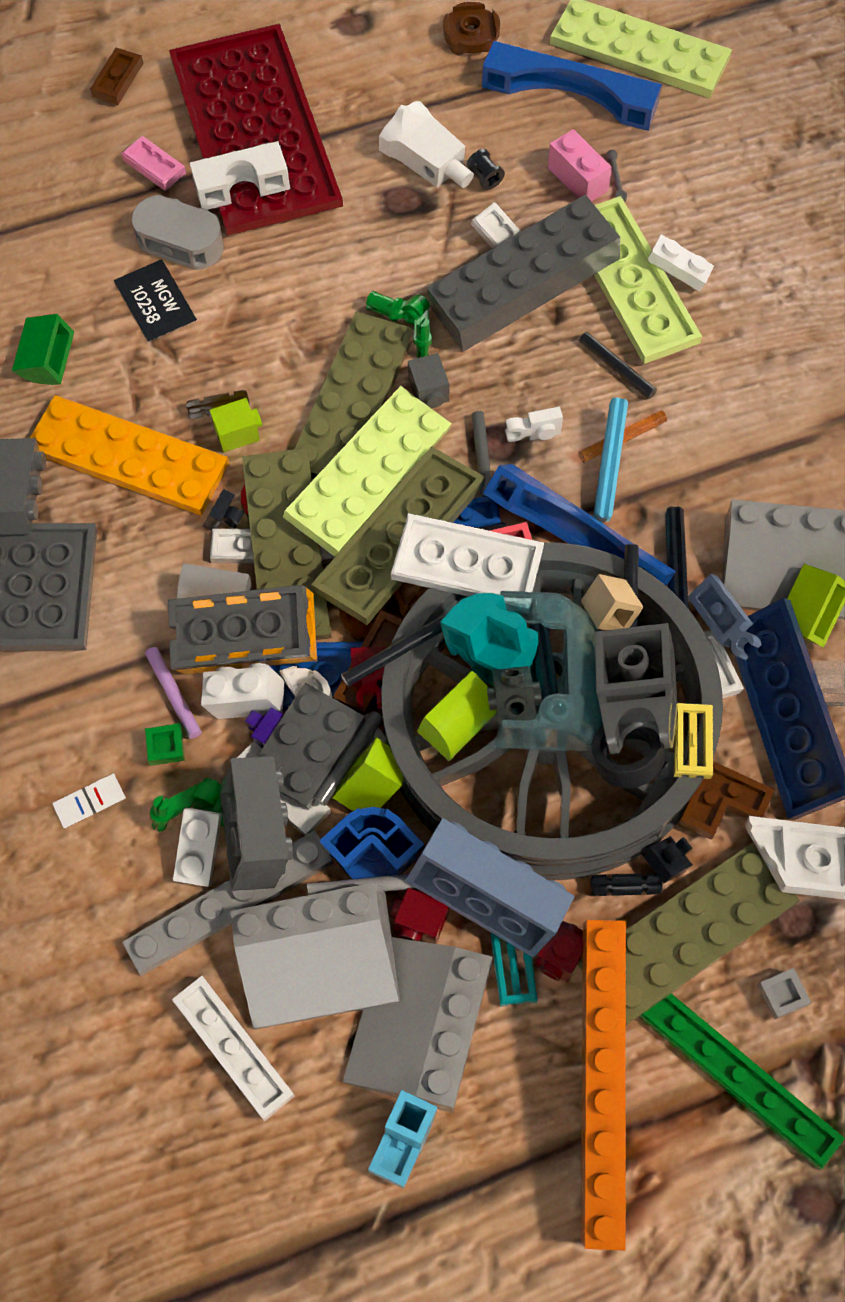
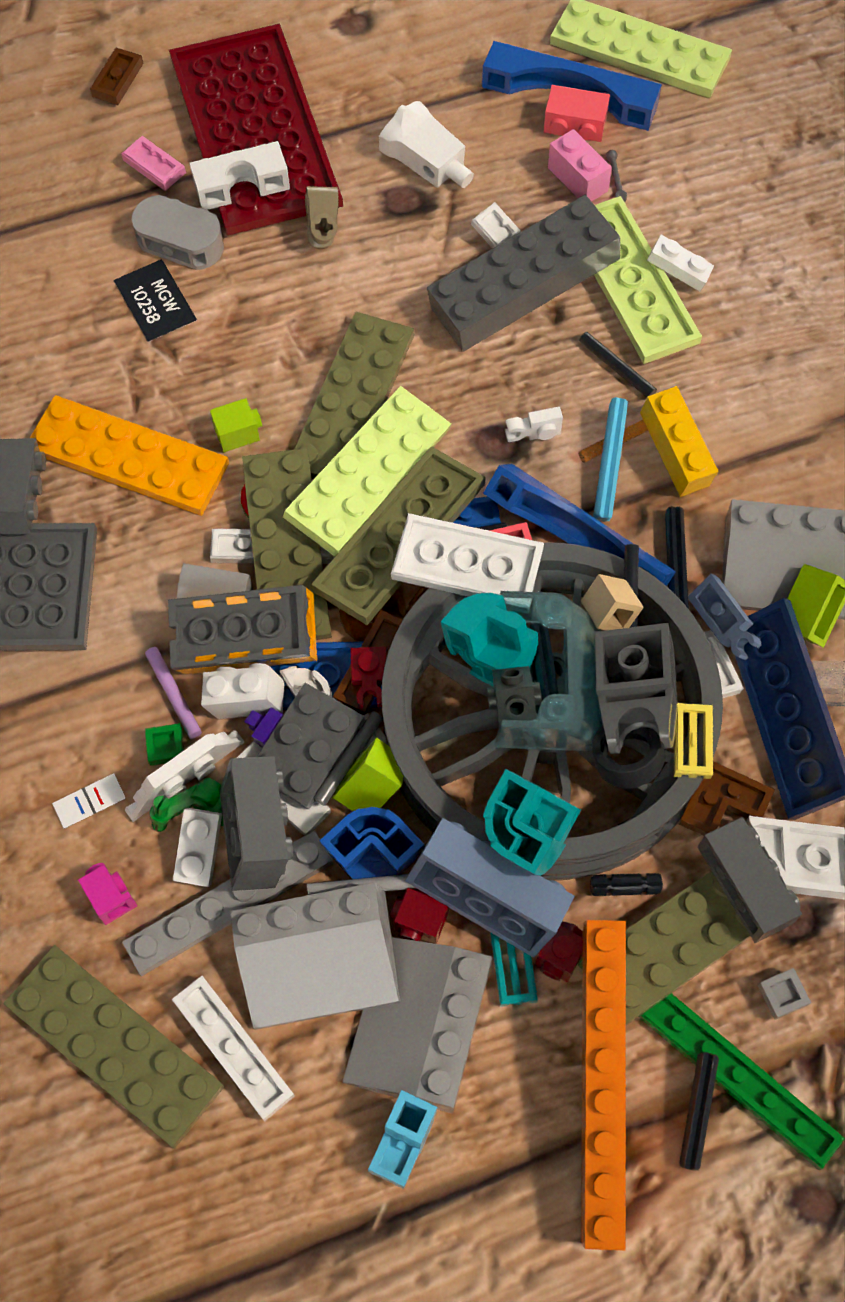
(43, 349): green brick -> none
(105, 893): none -> dark pink brick
(114, 1046): none -> olive plate
(173, 776): none -> white wing
(196, 408): dark brown axle -> none
(223, 513): black tile -> none
(321, 211): none -> dark tan piece
(393, 652): black bar -> none
(414, 311): green pin -> none
(429, 380): dark grey brick -> none
(457, 717): lime brick -> none
(469, 41): reddish brown plate -> none
(481, 447): dark grey bar -> none
(485, 169): black bush -> none
(527, 823): none -> teal brick
(576, 110): none -> coral brick
(668, 858): black tile -> none
(678, 441): none -> yellow brick
(699, 1111): none -> black axle
(750, 879): none -> dark grey brick

